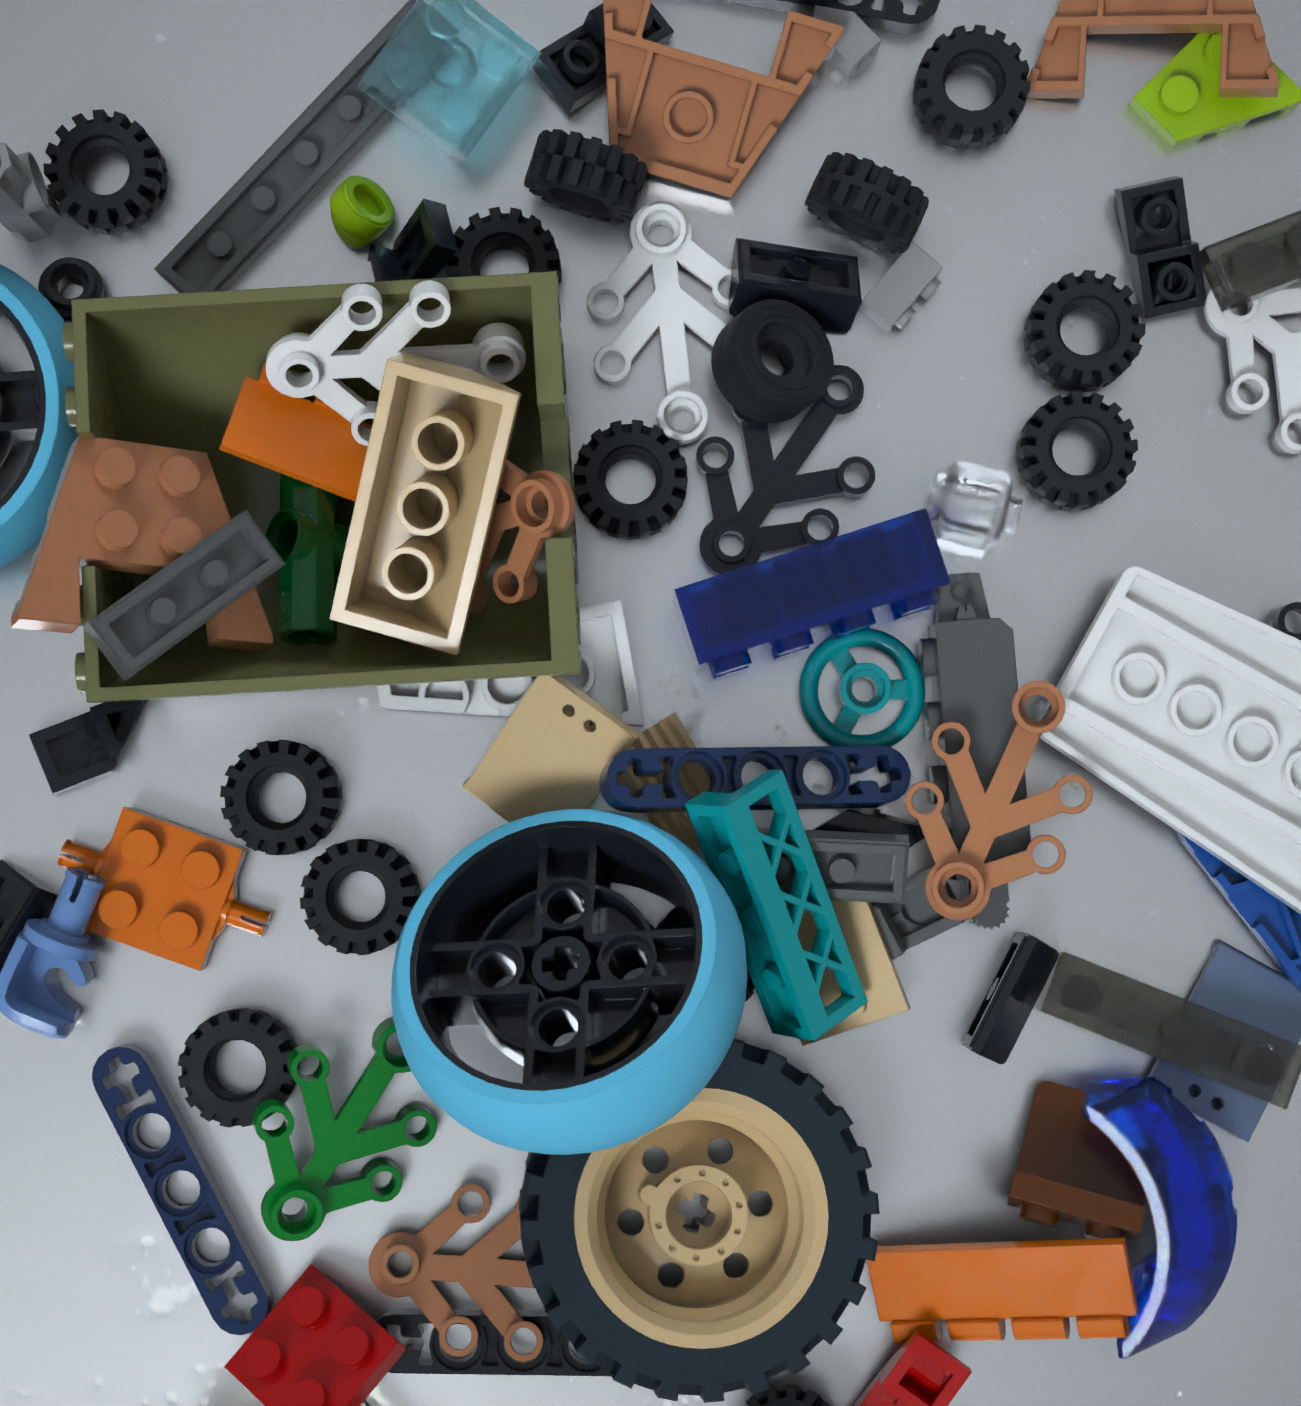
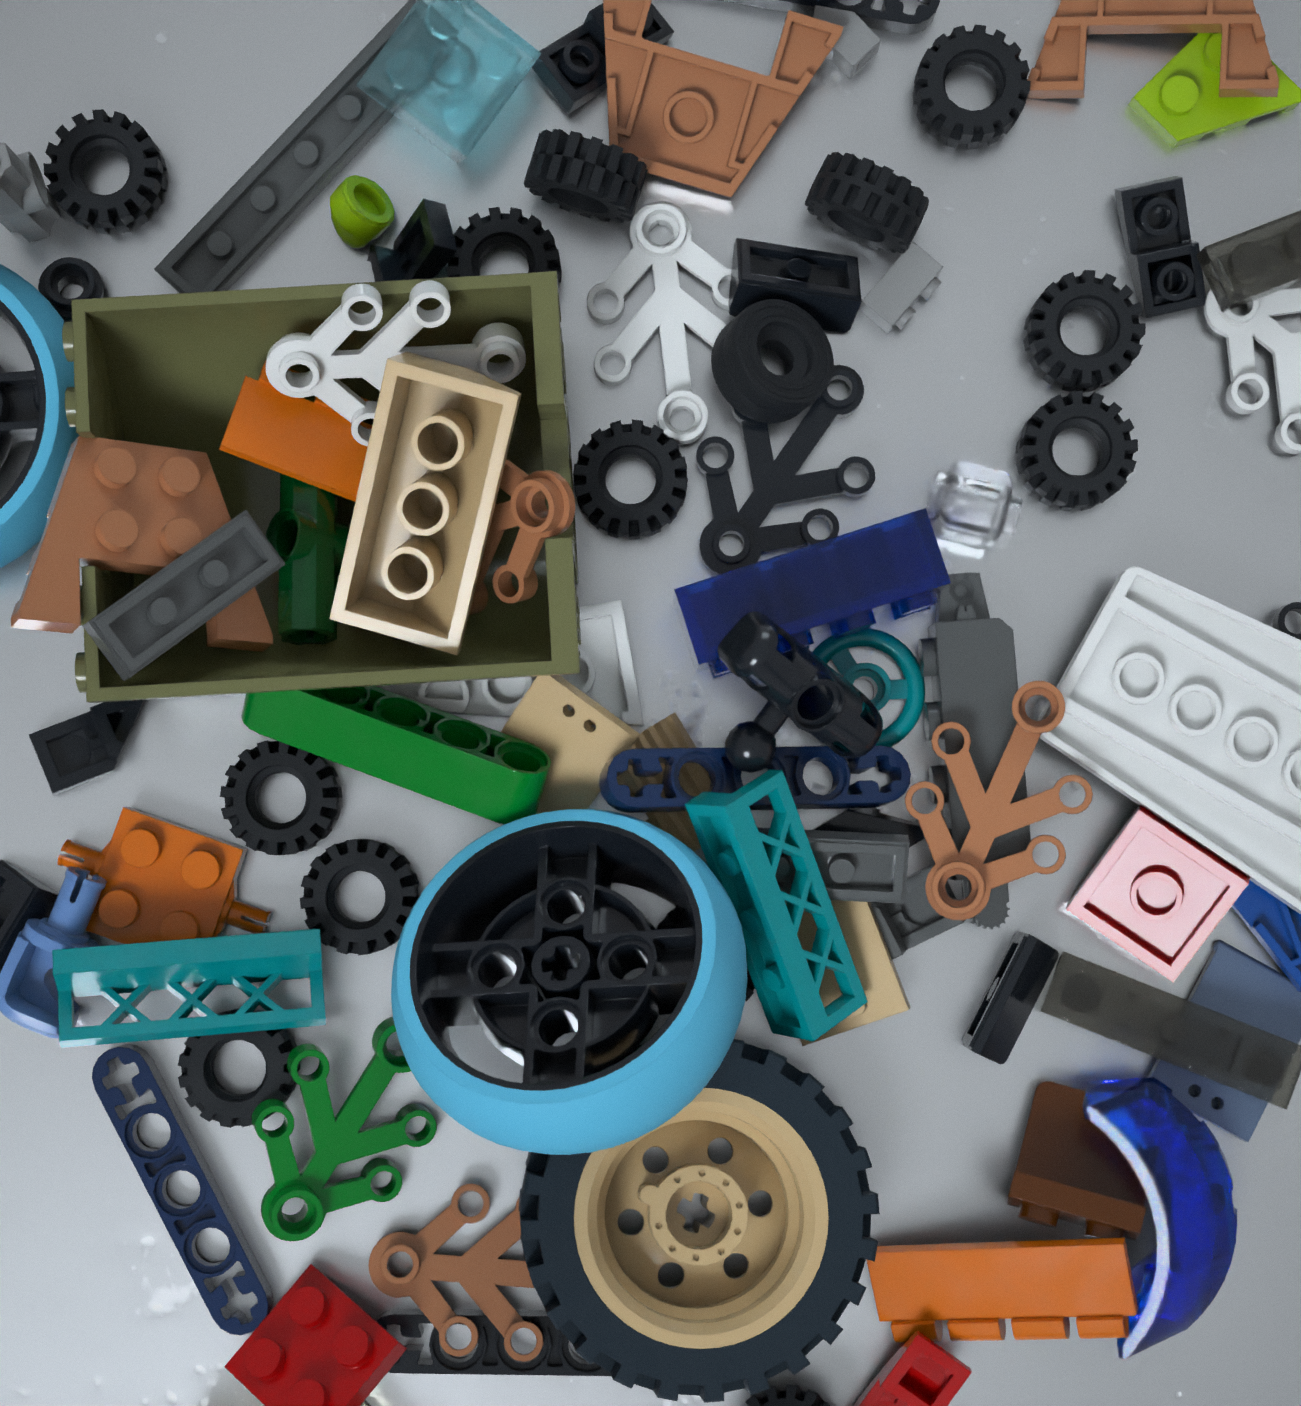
(188, 964): none -> teal fence
(408, 746): none -> green beam
(797, 688): none -> black piece
(1157, 893): none -> plate

